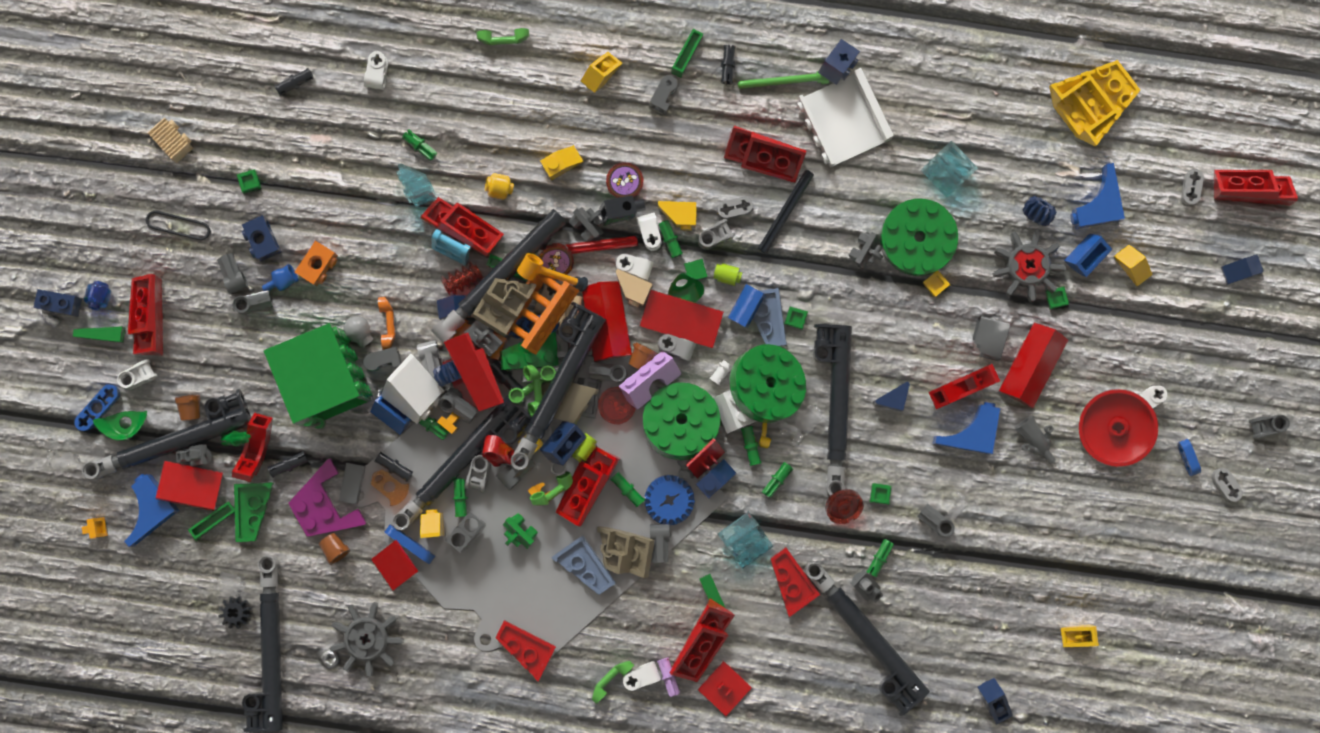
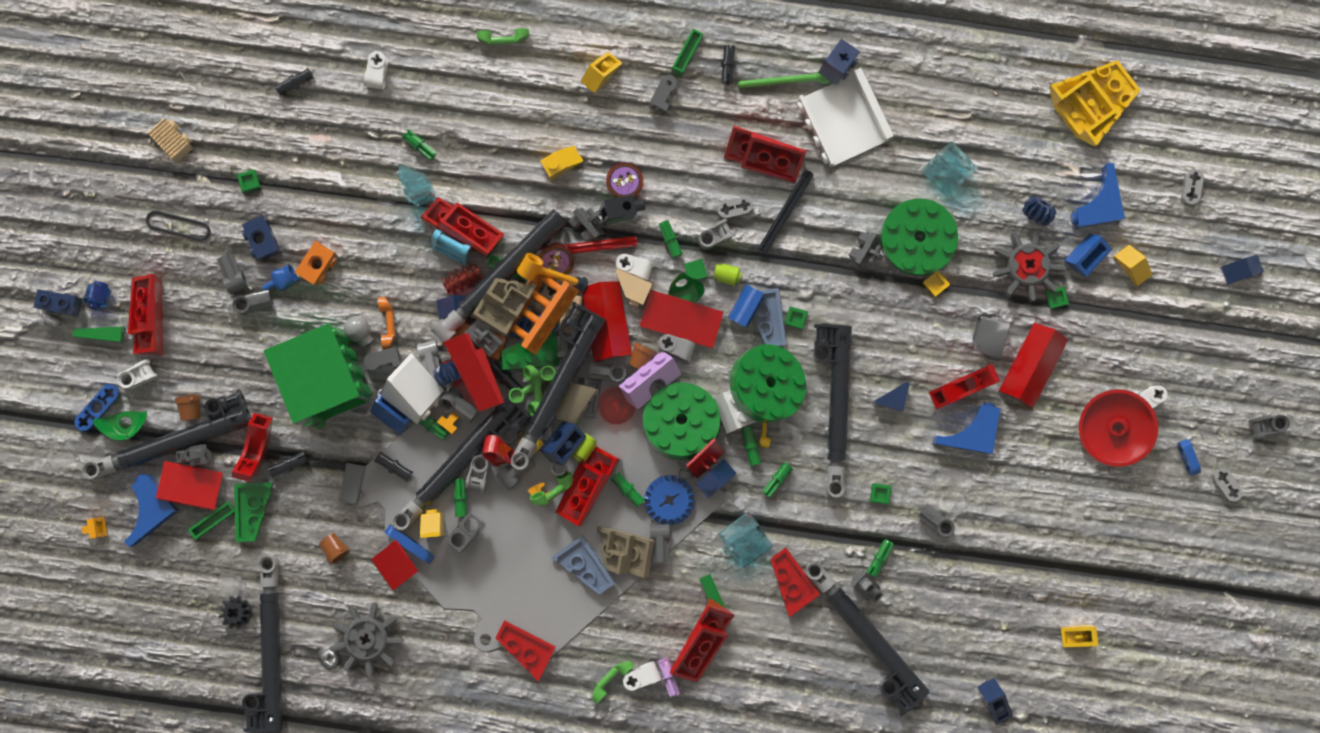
(235, 438): green axle -> none
(315, 509): magenta wing -> none
(399, 492): clear orange piece -> none
(498, 186): yellow head -> none
(516, 534): green hips -> none
(649, 228): white piece -> none
(680, 213): yellow slope -> none
(721, 372): white pin -> none
(724, 688): red piece -> none
(844, 506): clear red tile -> none
(1038, 443): dark grey piece -> none
(1254, 187): red slope -> none

